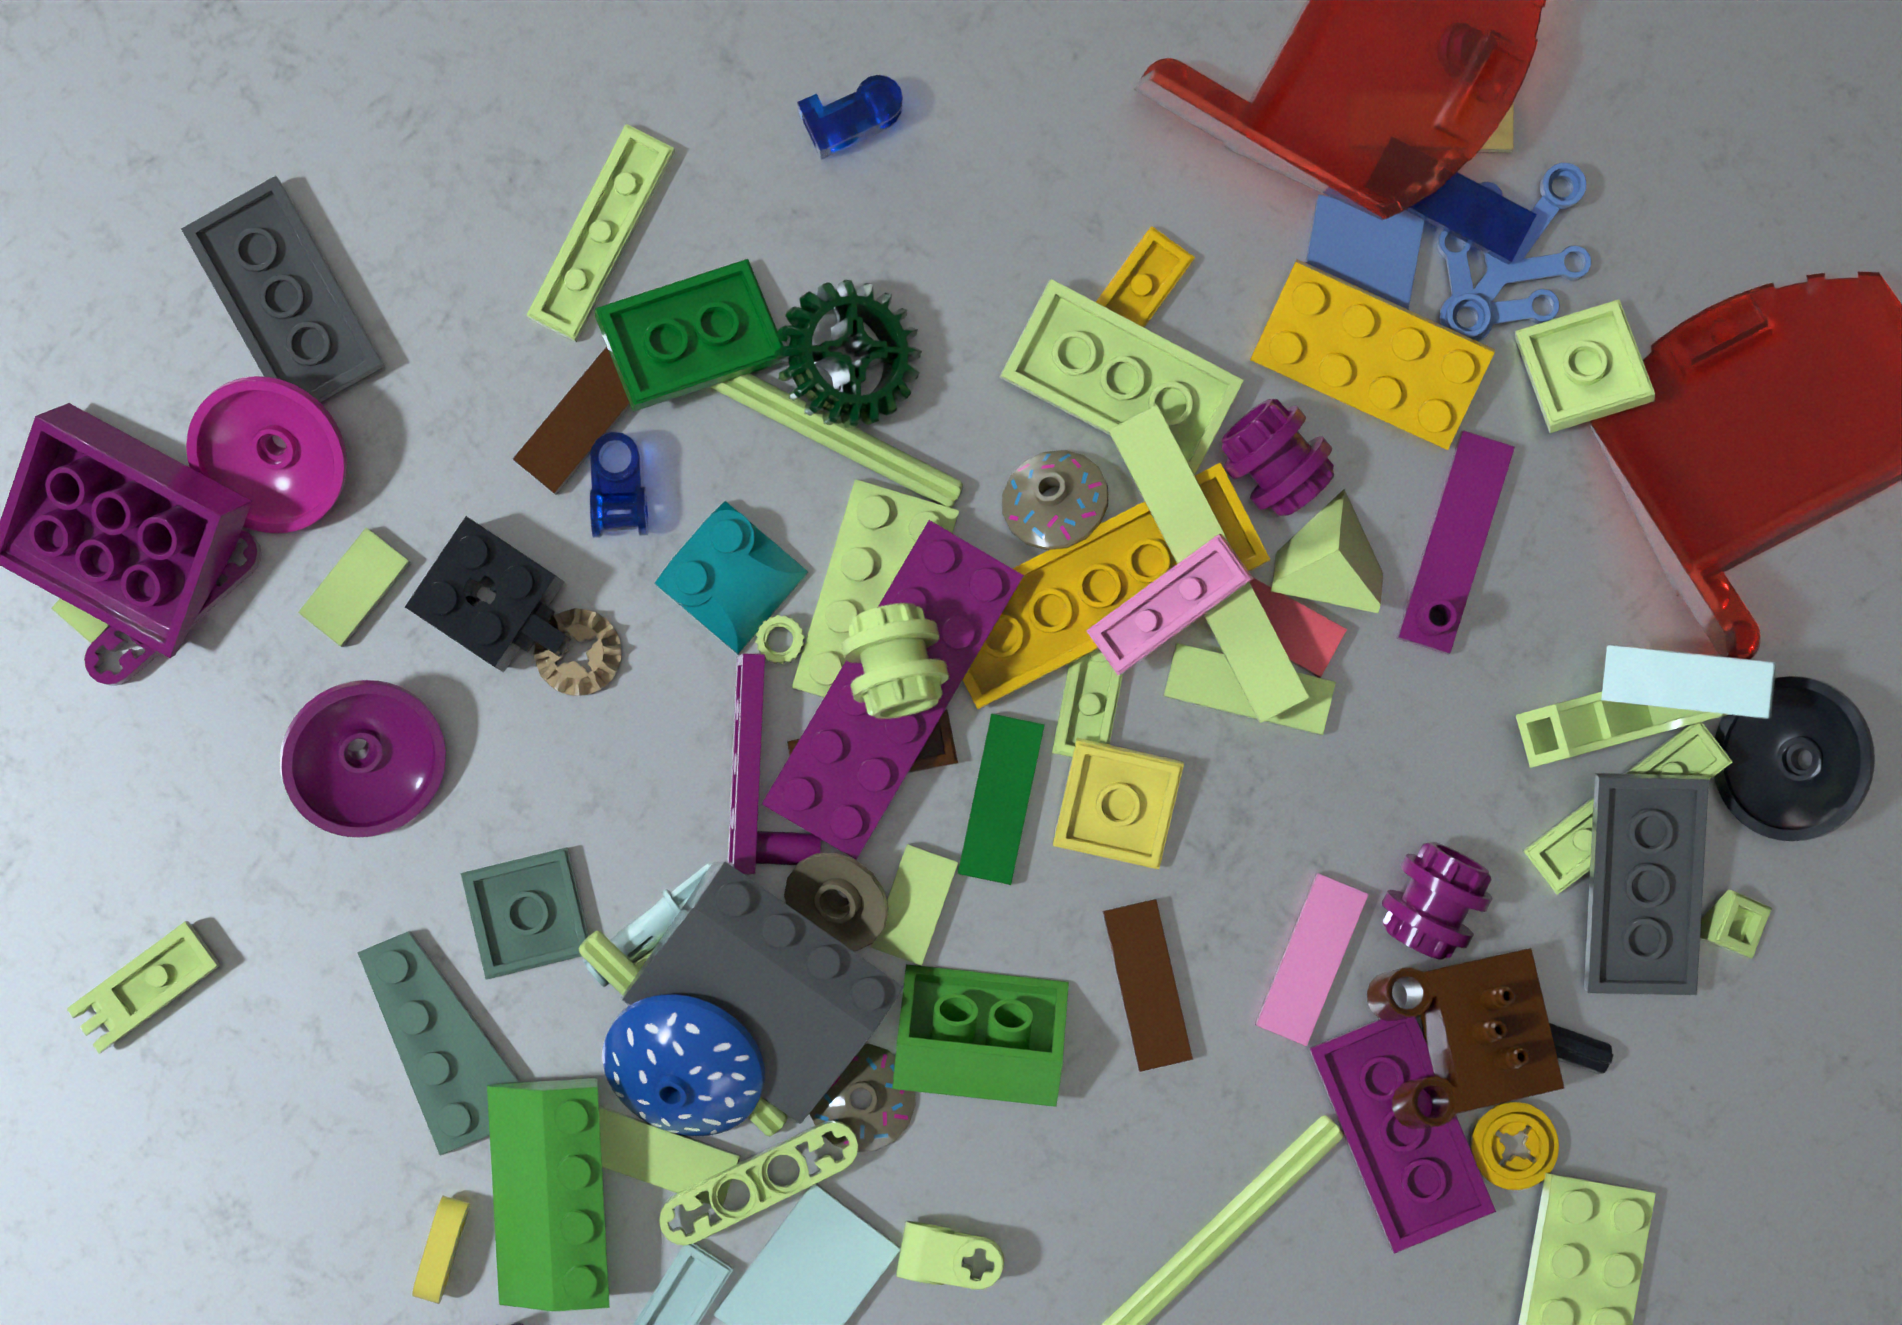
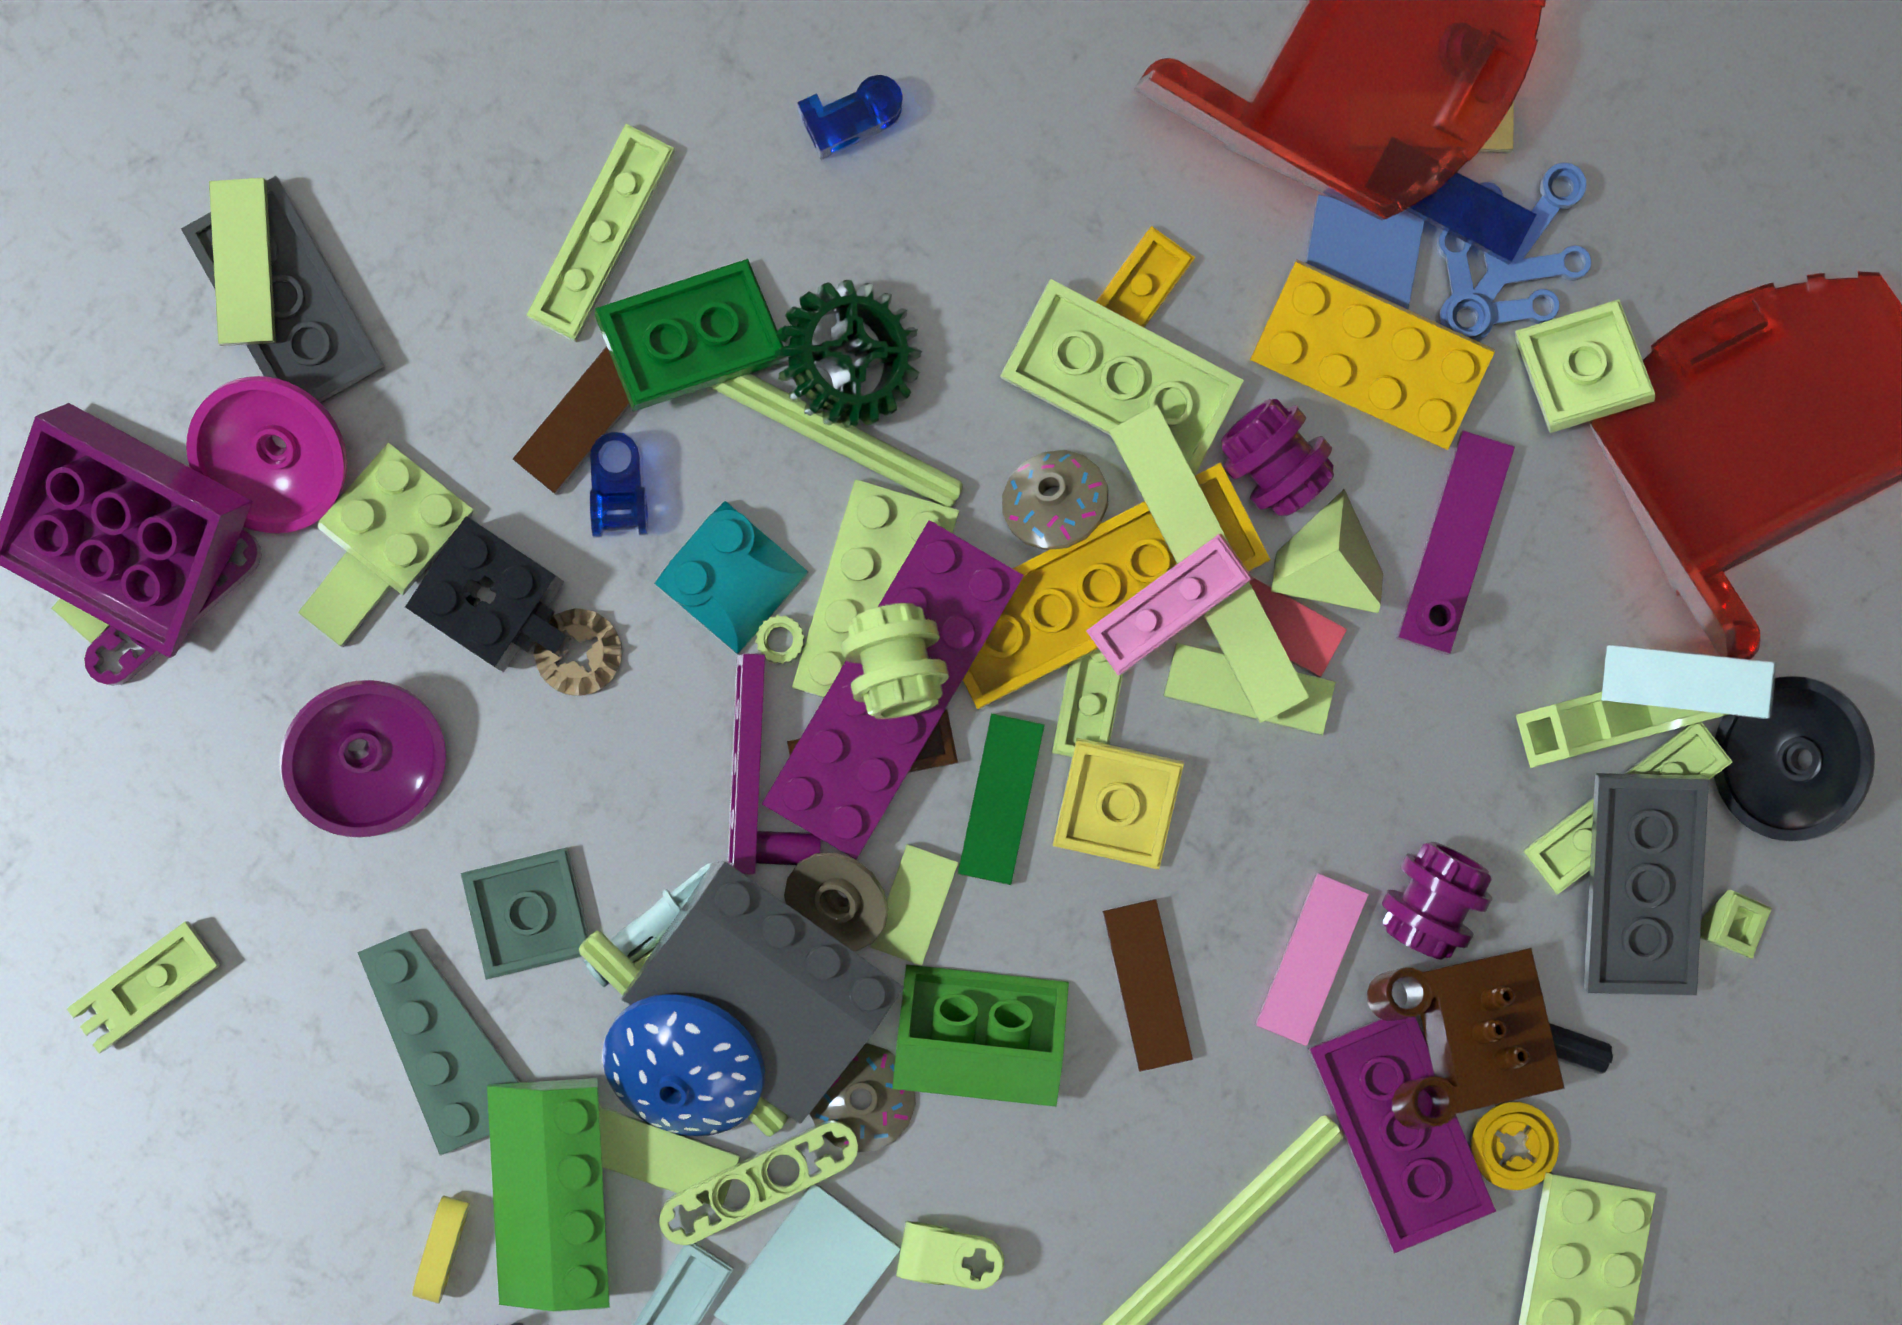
(242, 261): none -> yellowish green tile
(394, 518): none -> yellowish green plate

